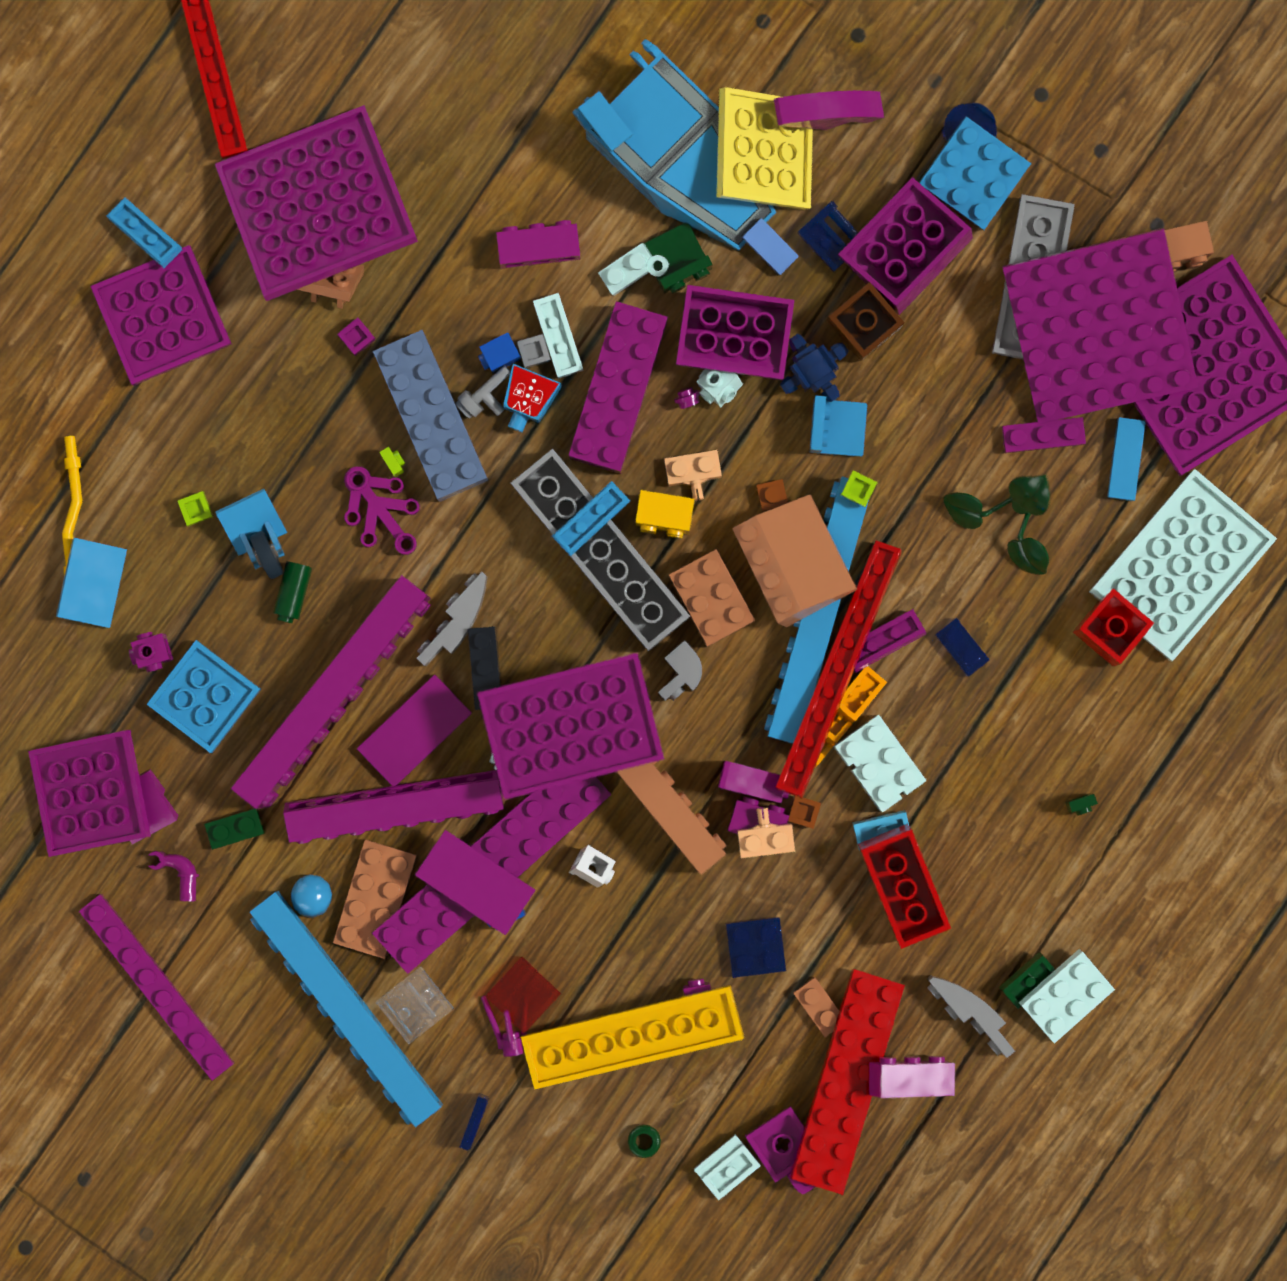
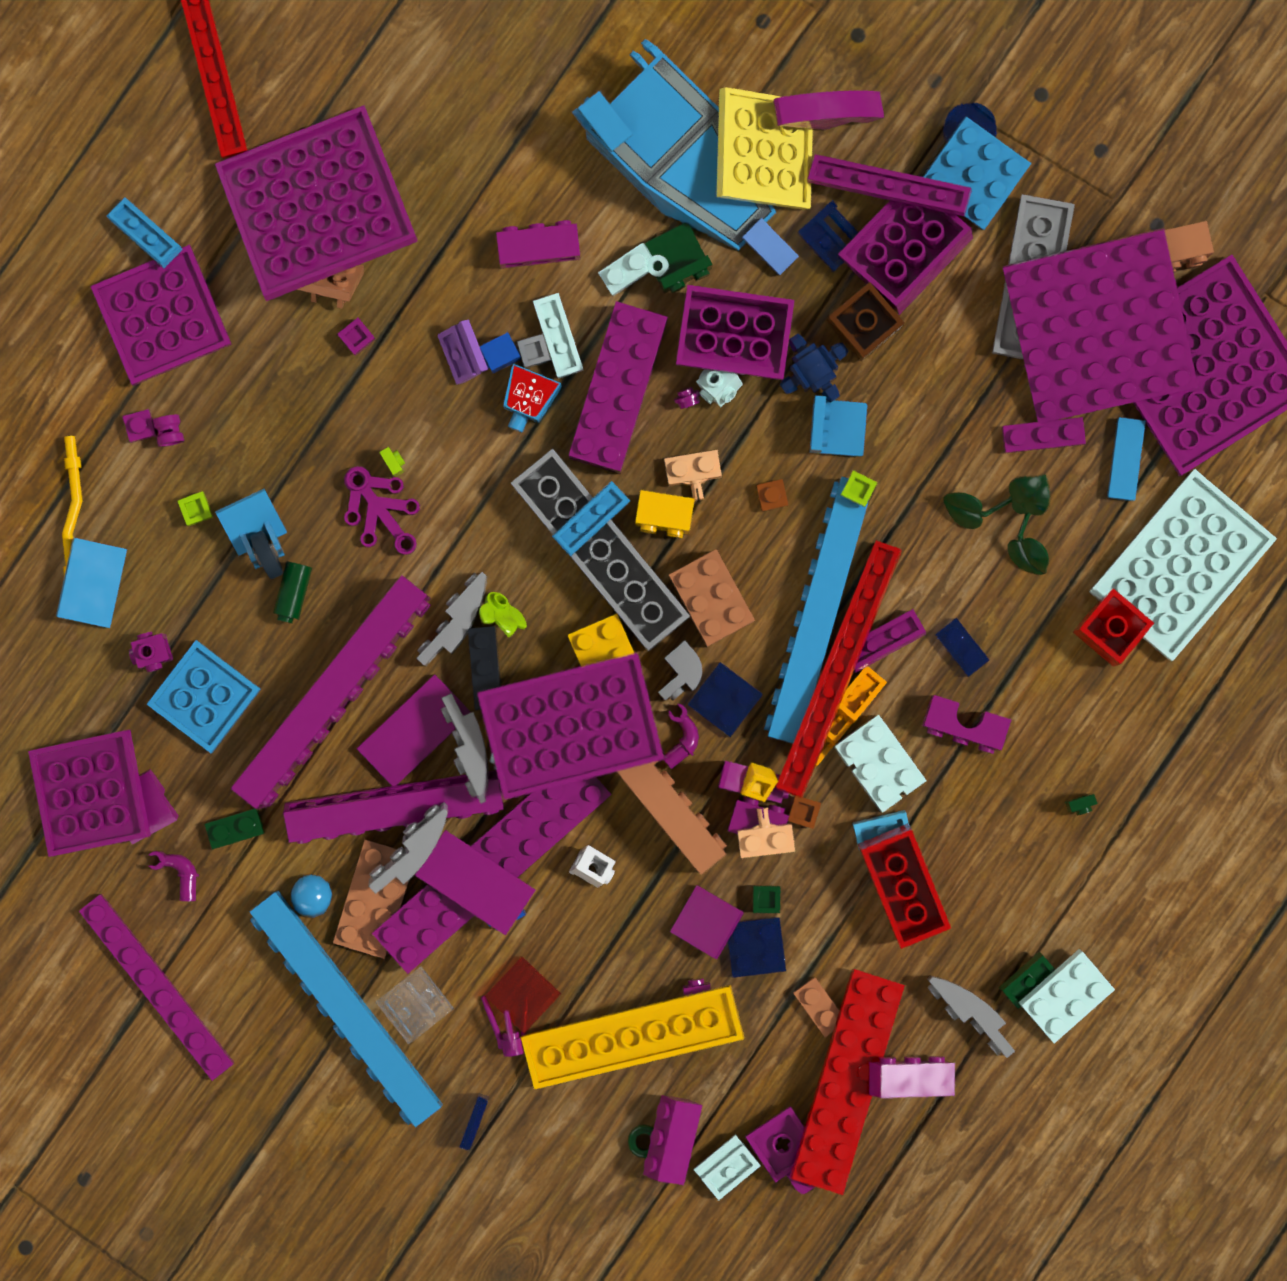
(139, 426): none -> magenta plate
(168, 430): none -> magenta wheel
(419, 844): none -> light grey slope
(430, 415): sand blue brick -> none
(462, 352): none -> medium lavender plate
(470, 404): light grey piece -> none
(472, 755): none -> light grey slope
(498, 610): none -> lime plate
(601, 641): none -> yellow brick
(672, 1140): none -> magenta brick
(688, 742): none -> magenta piece
(707, 922): none -> magenta tile
(725, 699): none -> clear blue plate
(758, 782): none -> yellow slope
(766, 899): none -> dark green plate
(794, 560): nougat slope -> none
(889, 185): none -> magenta plate
(988, 733): none -> magenta arch

